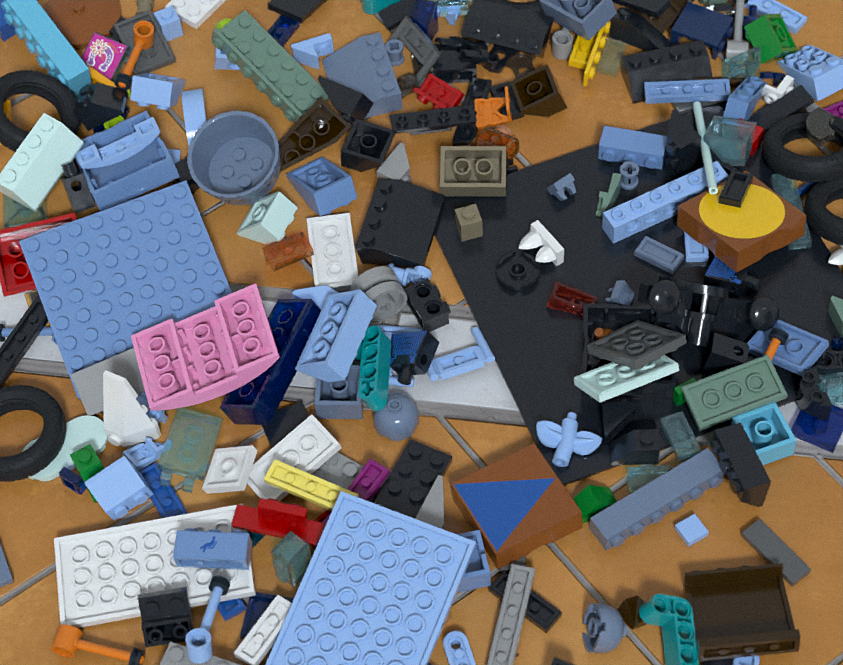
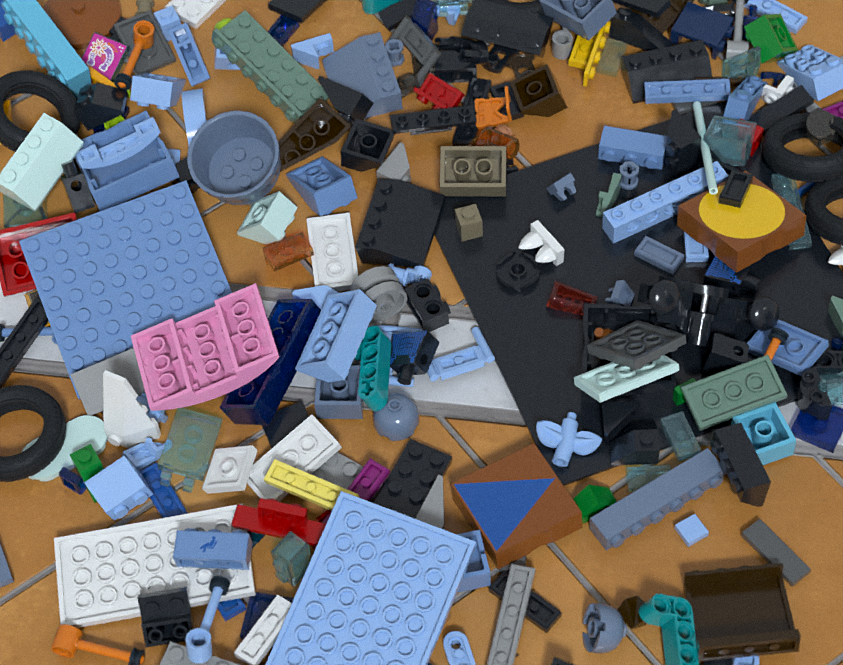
(189, 54): none -> medium blue slope

